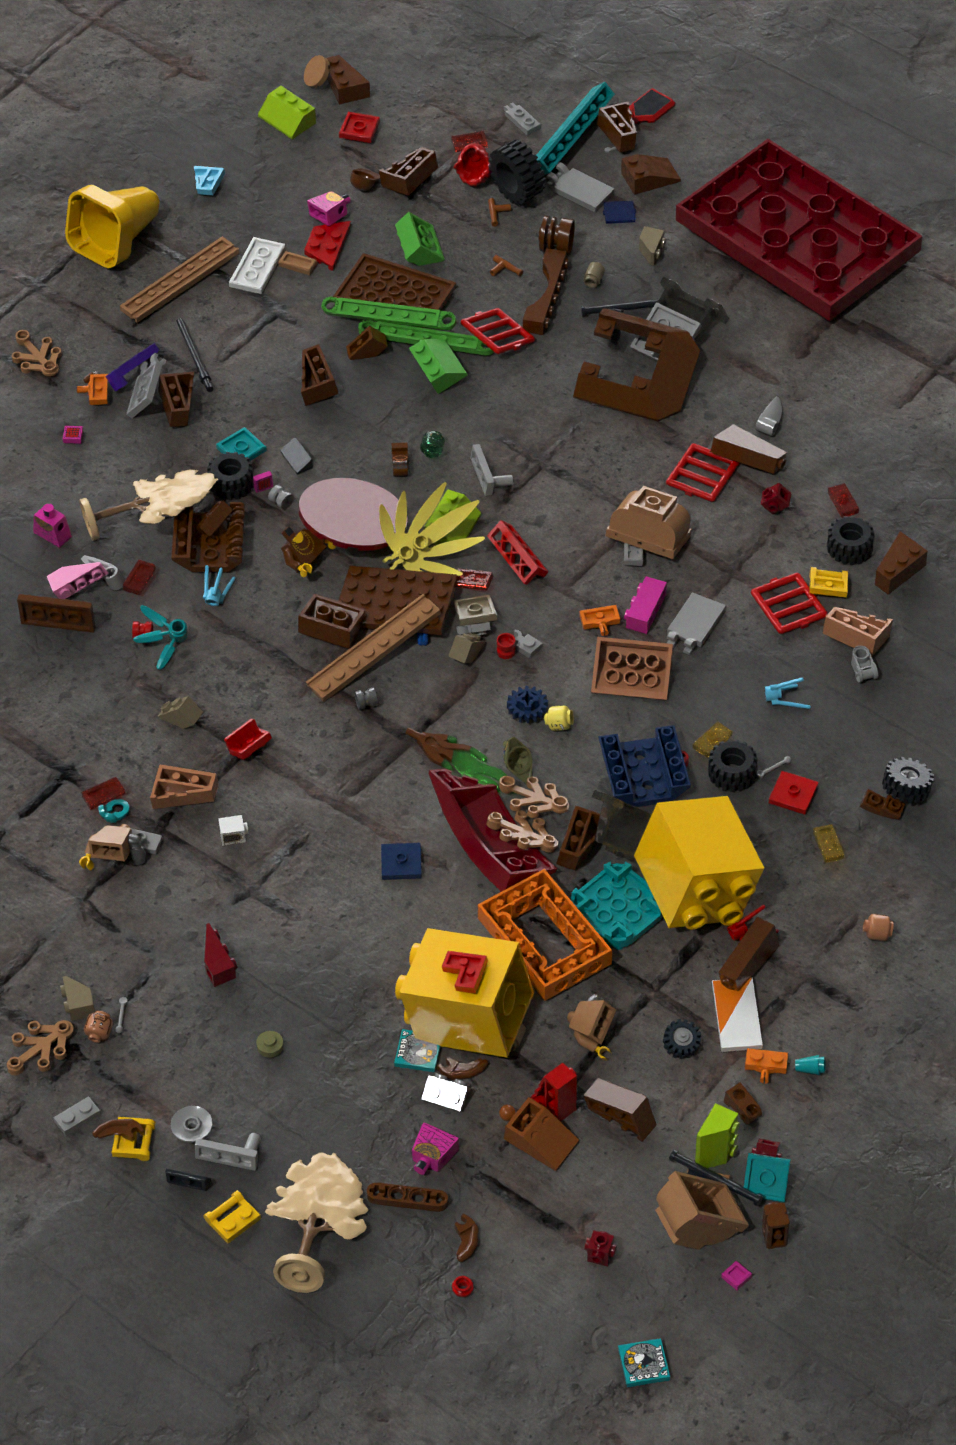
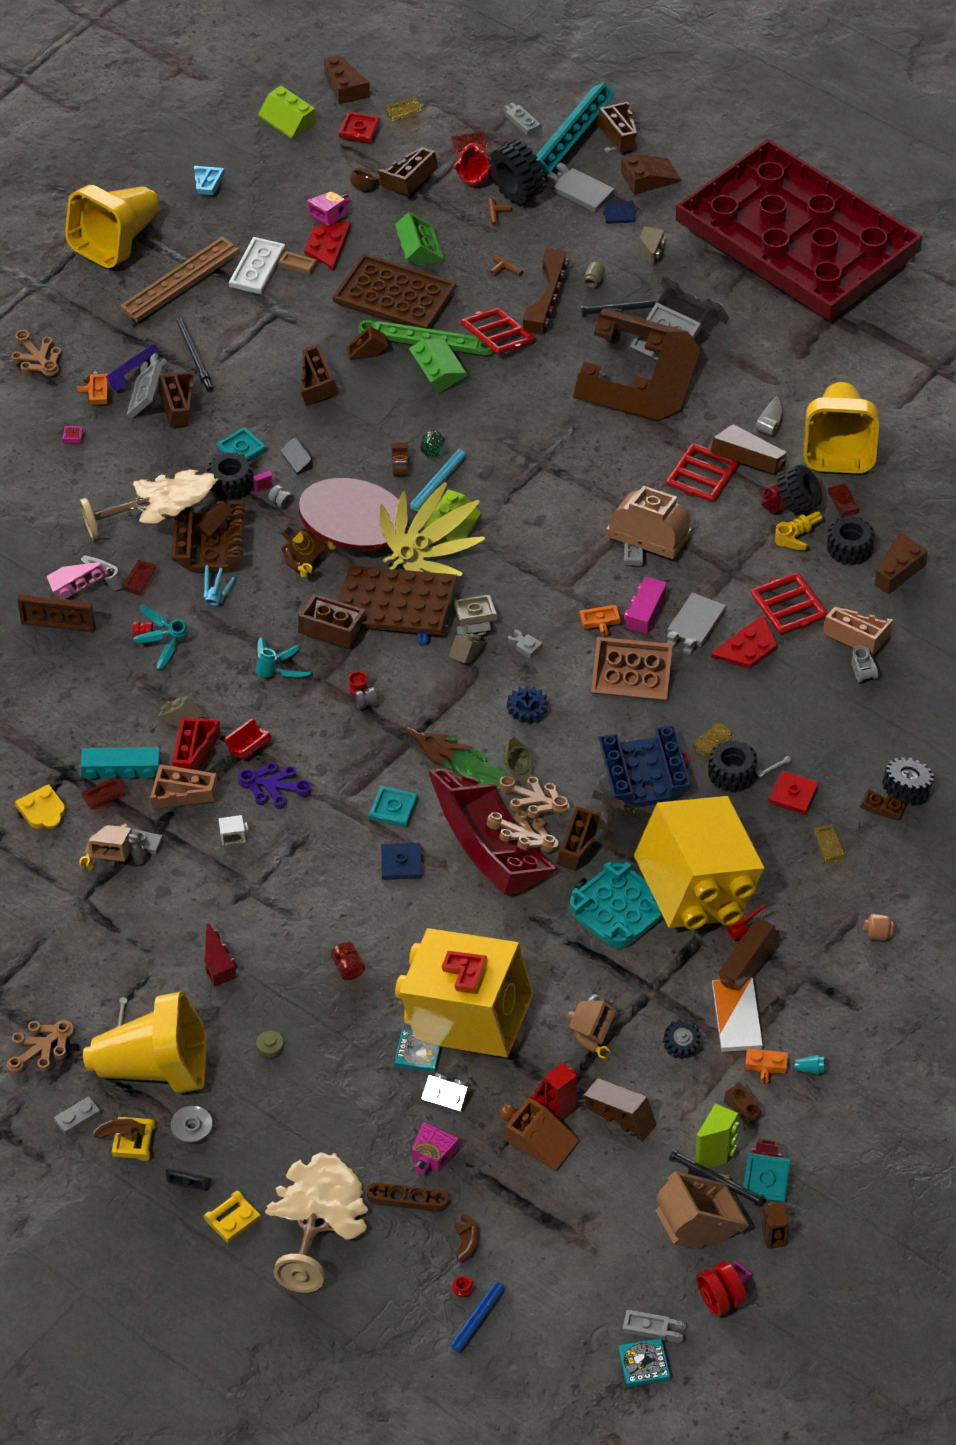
(41, 808): none -> yellow plate
(51, 525): dark pink torso -> none
(79, 999): dark tan slope -> none
(98, 1026): nougat head -> none
(112, 818): teal piece -> none
(120, 762): none -> teal brick
(154, 1047): none -> yellow cone
(195, 742): none -> red wedge
(228, 1154): light grey piece -> none
(267, 660): none -> teal plant
(302, 787): none -> dark purple plant
(316, 71): medium nougat tile -> none
(347, 961): none -> clear red wheel
(357, 682): none -> red wheel
(373, 647): medium nougat plate -> none
(389, 313): bright green plate -> none
(393, 806): none -> teal tile
(402, 108): none -> clear yellow plate
(438, 479): none -> medium azure axle
(461, 1070): reddish brown piece -> none
(474, 579): clear red plate -> none
(477, 1317): none -> blue axle
(483, 472): light grey piece -> none
(505, 645): red wheel -> none
(522, 549): red fence -> none
(540, 889): orange brick -> none
(554, 234): reddish brown wheel -> none
(559, 718): light yellow head -> none
(600, 1248): dark red brick -> none
(650, 106): tile -> none
(653, 1326): none -> light grey hinge
(721, 1288): none -> red wheel
(748, 645): none -> red wing
(773, 692): medium azure plant -> none
(787, 532): none -> yellow piece
(799, 489): none -> black tyre
(828, 582): yellow plate -> none
(841, 431): none -> yellow cone

